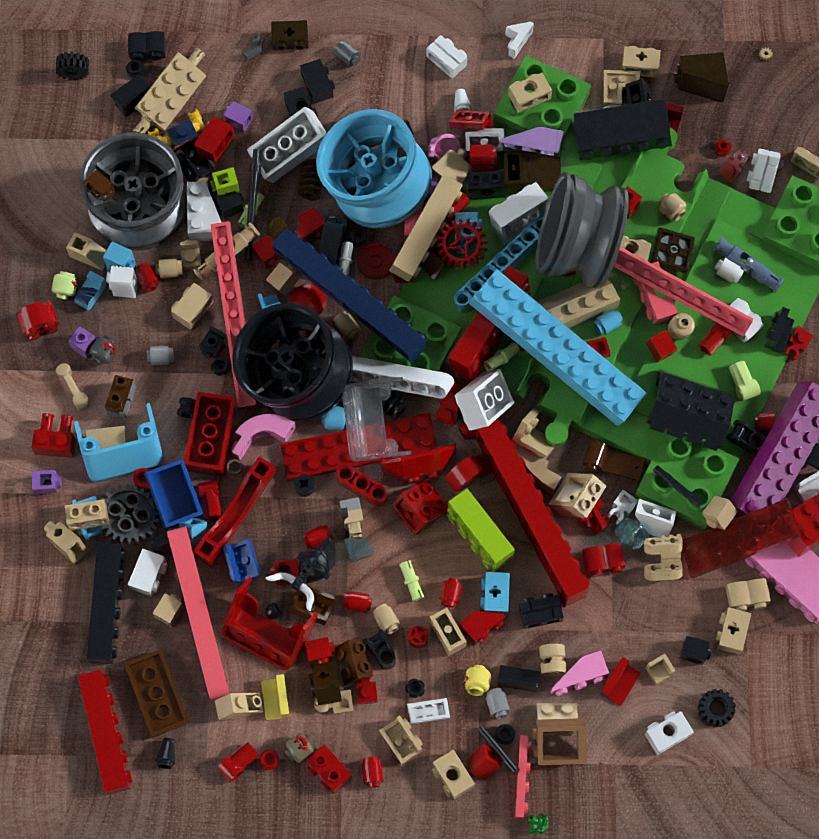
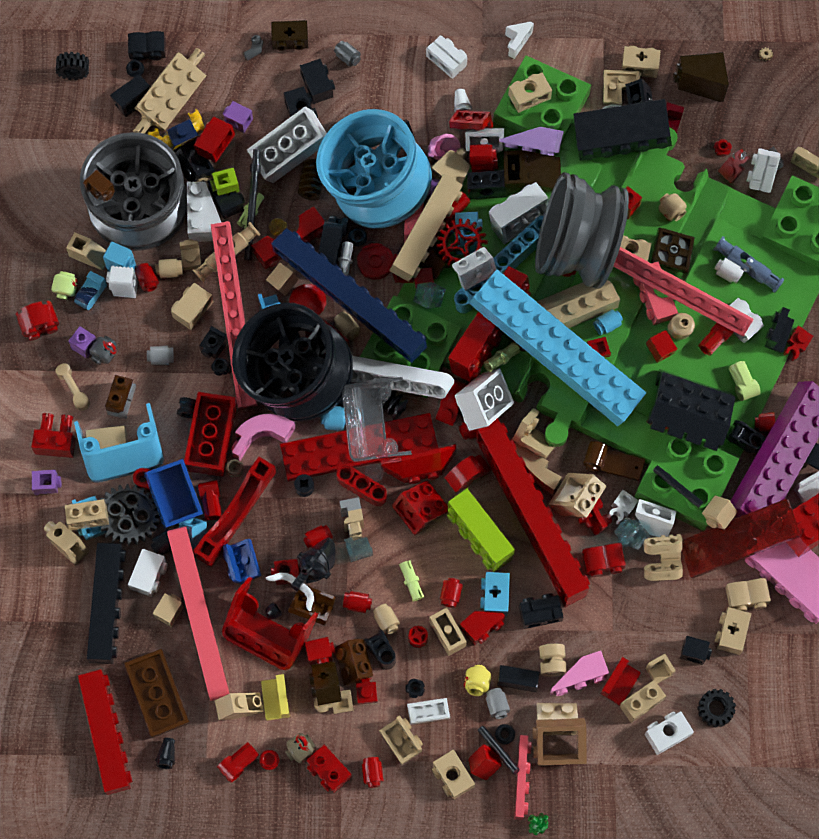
(424, 275): none -> red tile
(429, 295): none -> clear light blue brick
(474, 268): none -> white bracket
(642, 701): none -> tan brick

